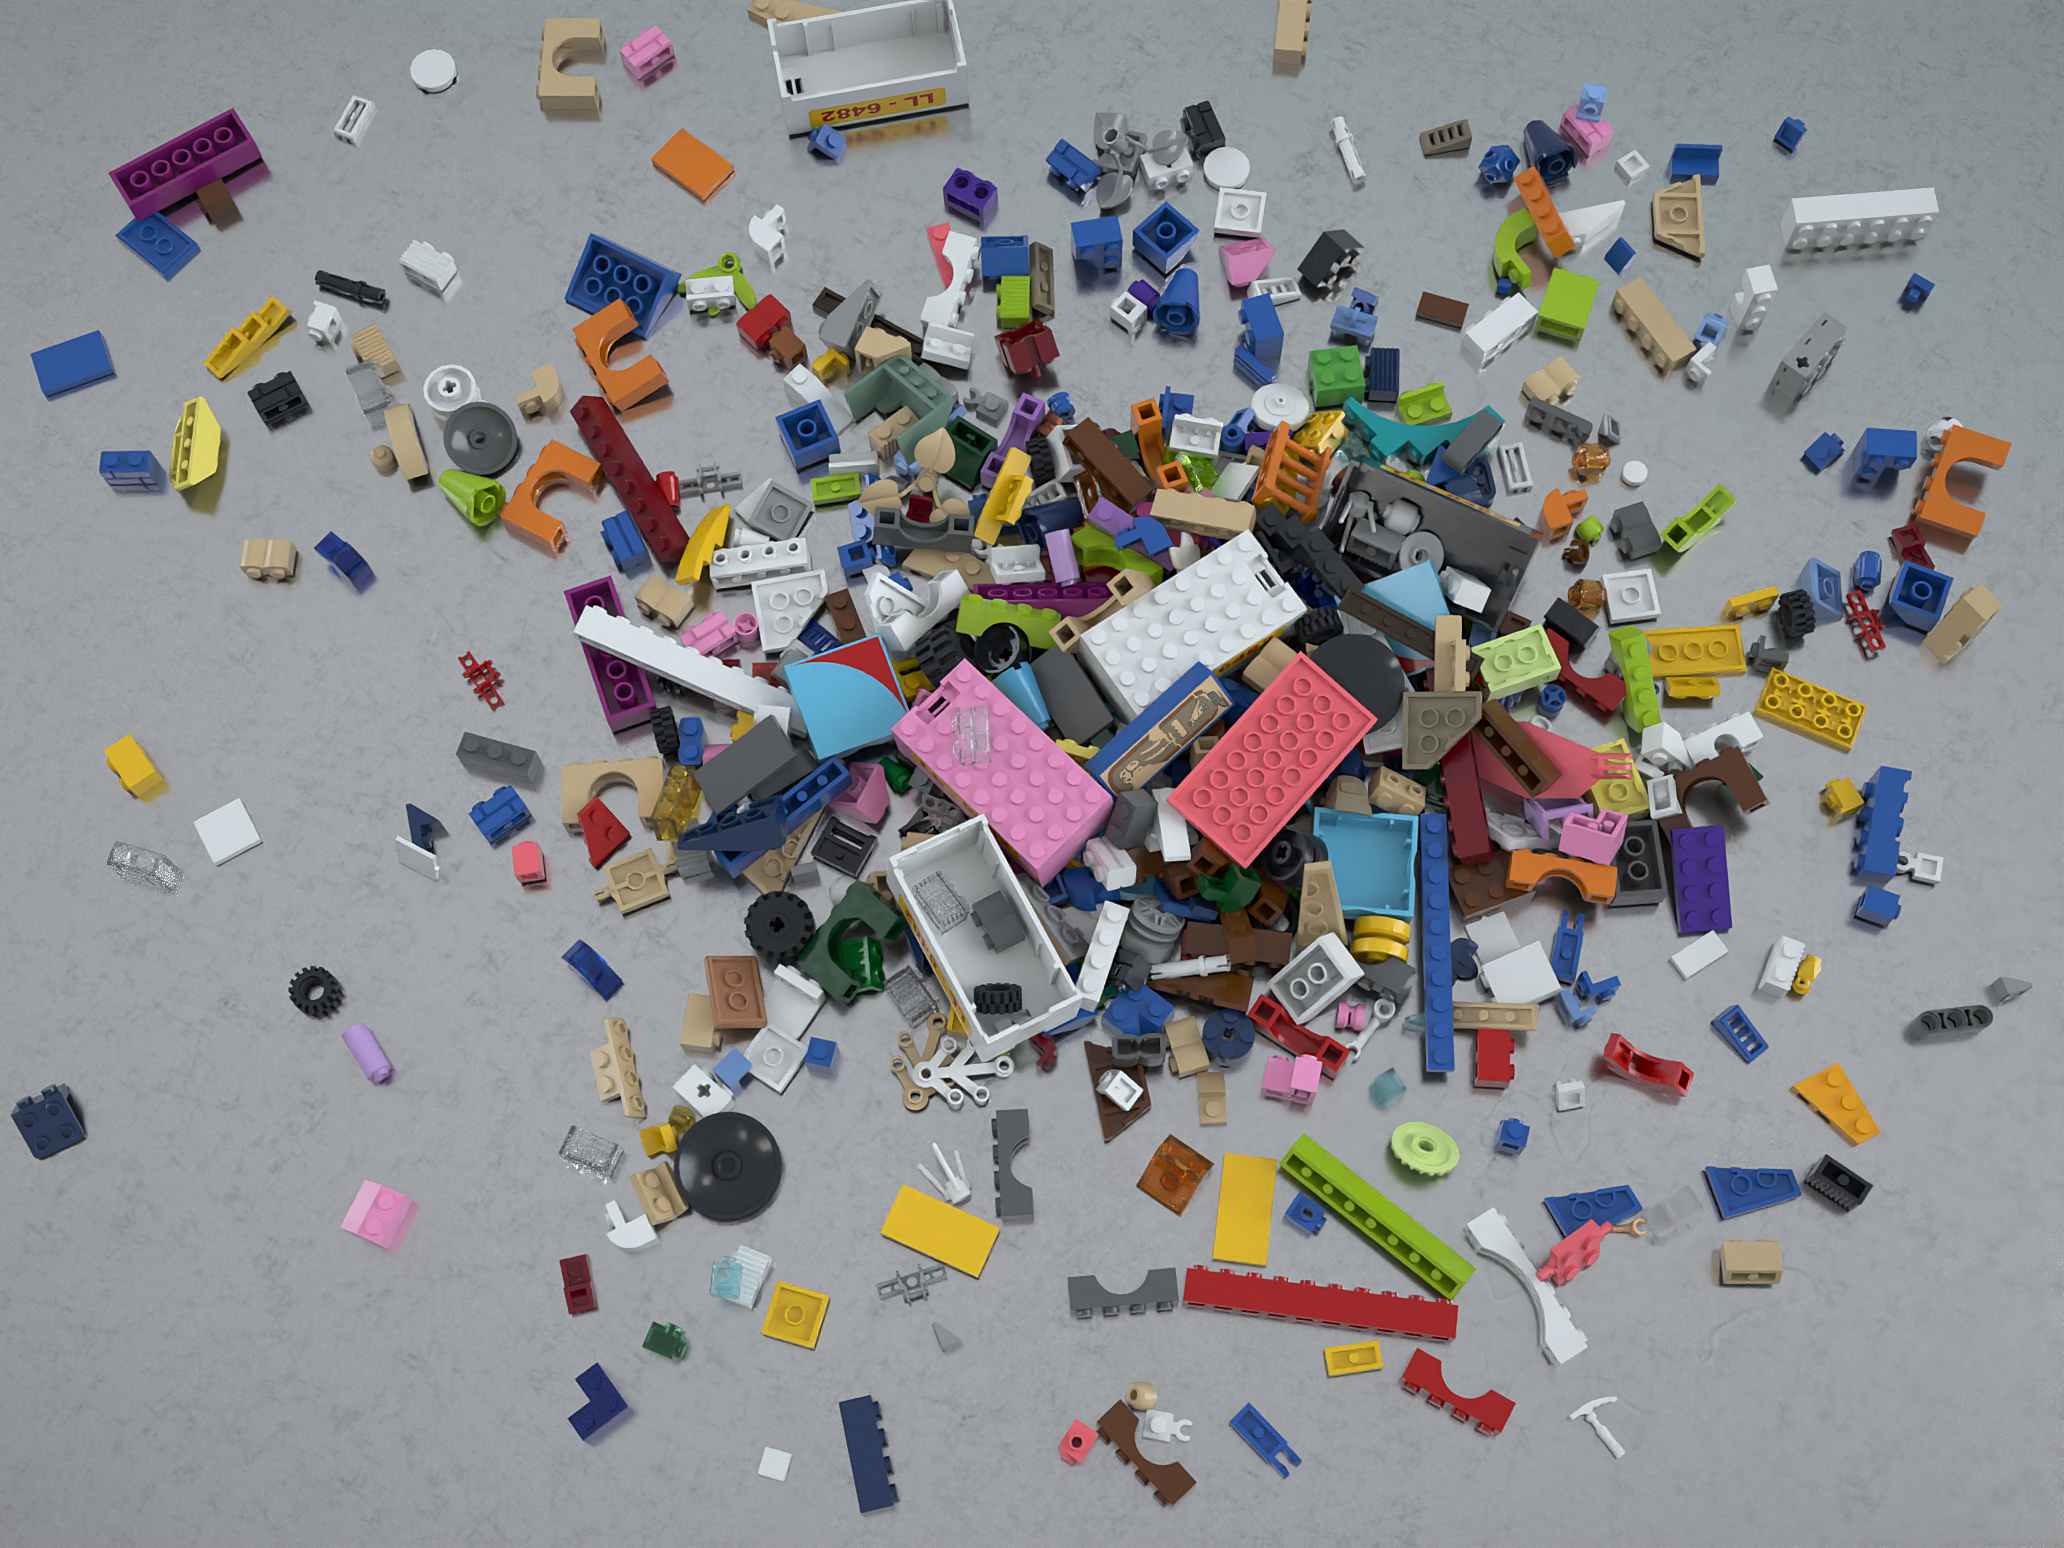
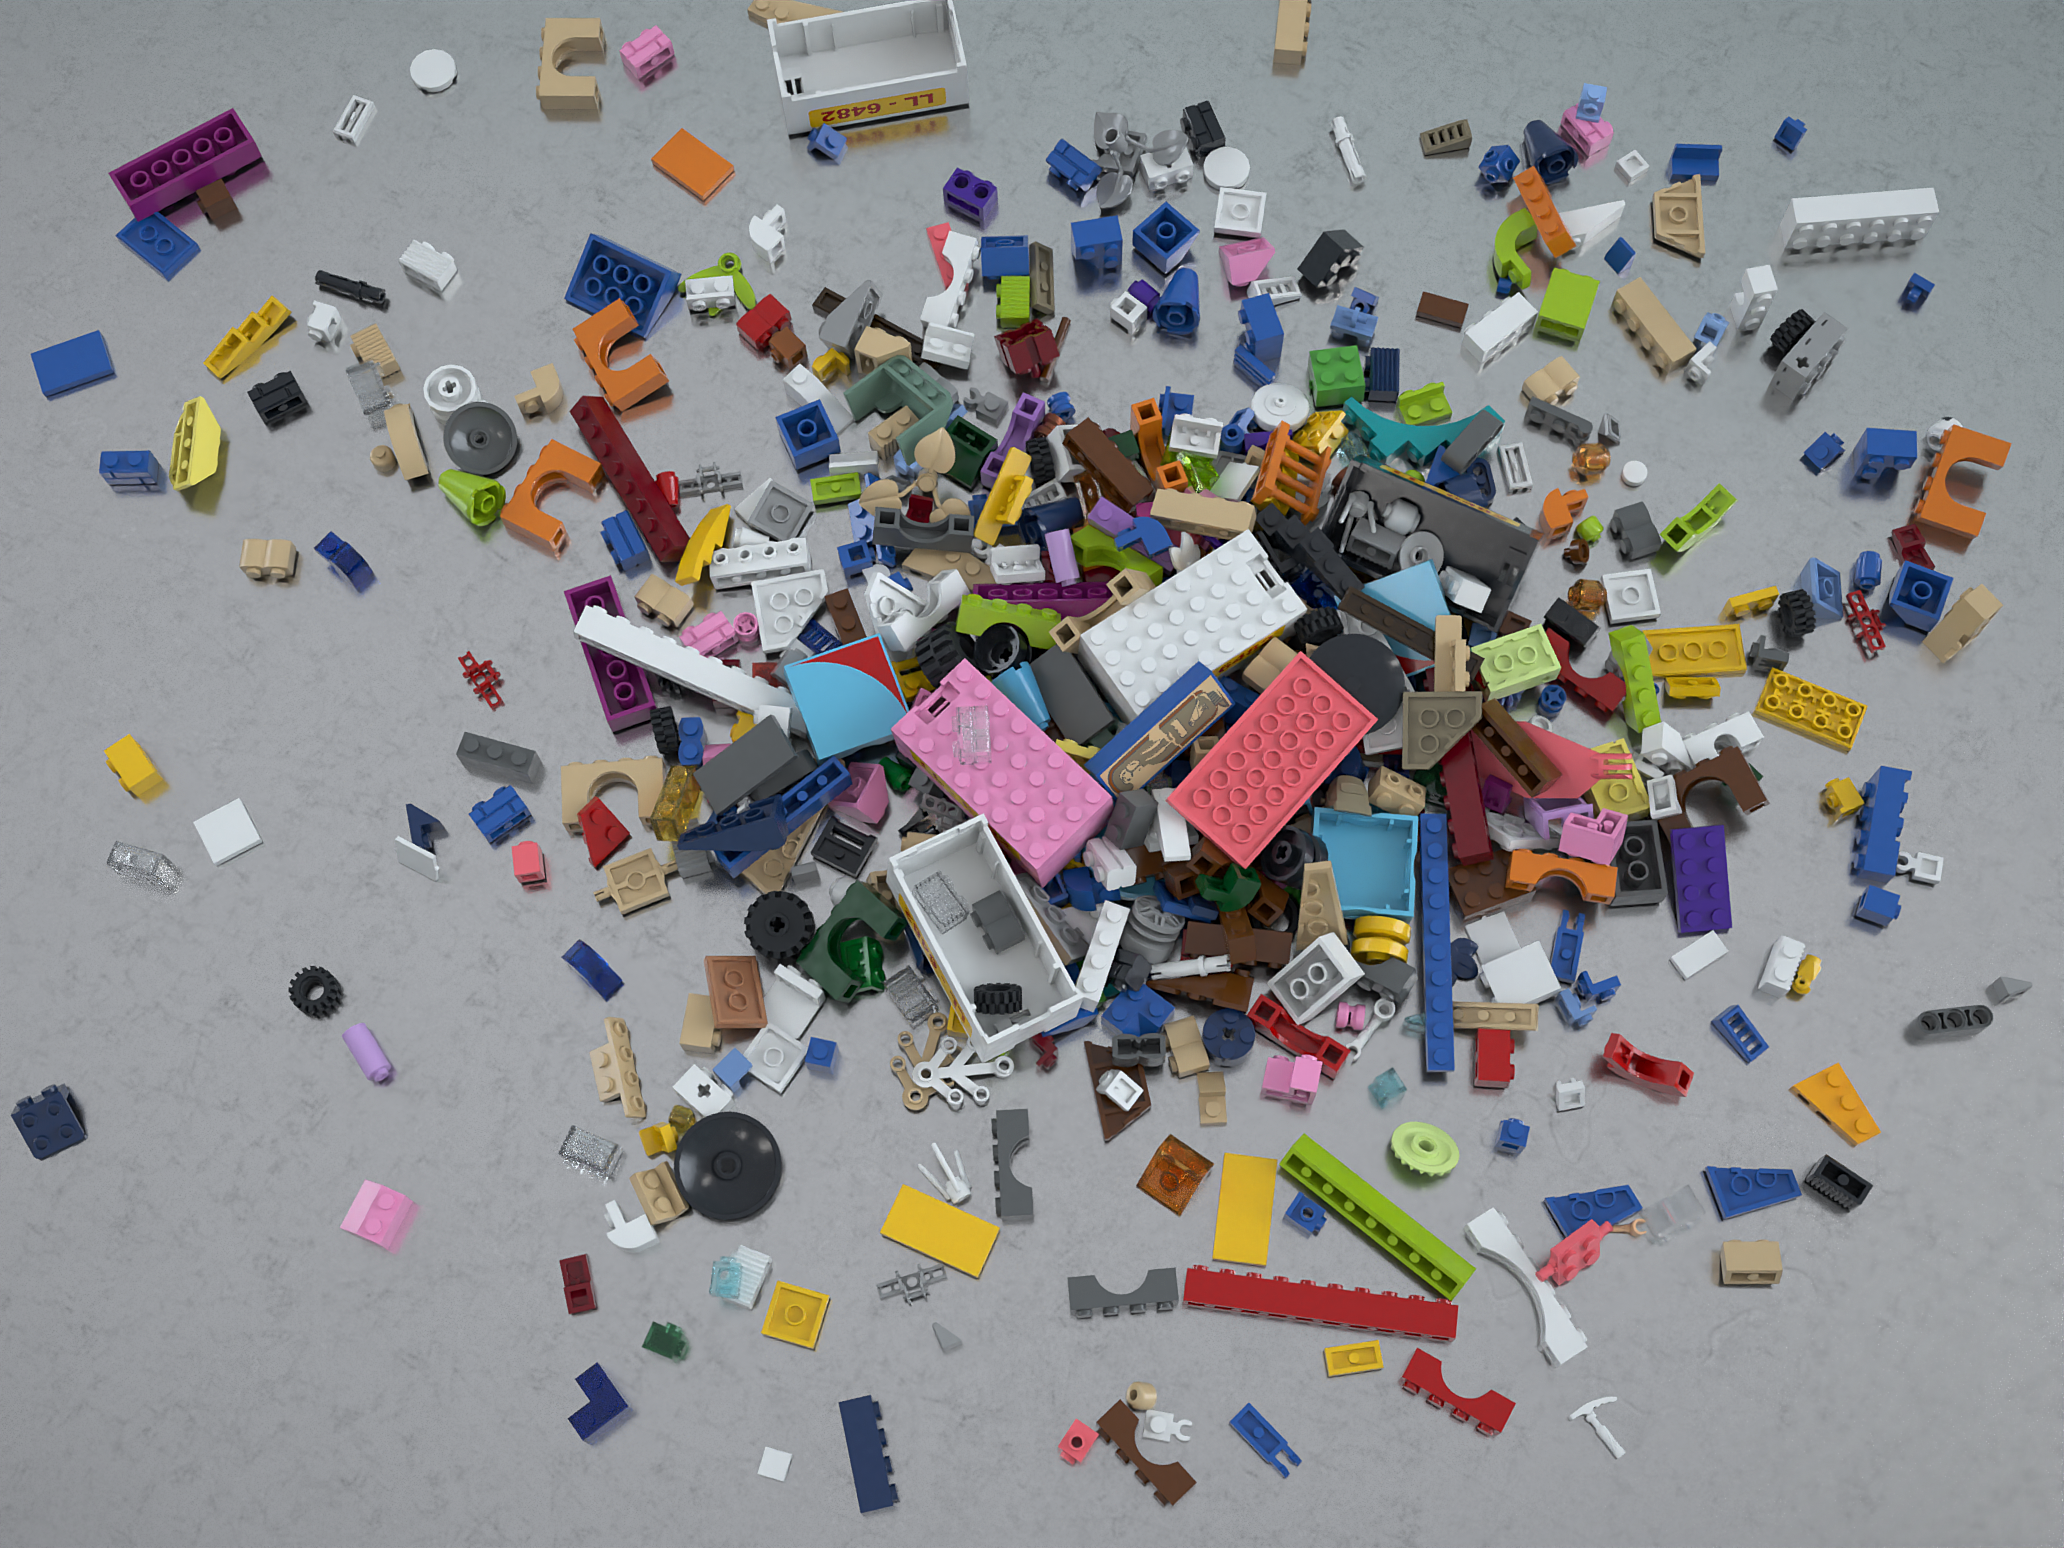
(1059, 338): none -> reddish brown bar
(1496, 793): none -> magenta bracket
(1792, 331): none -> black tyre

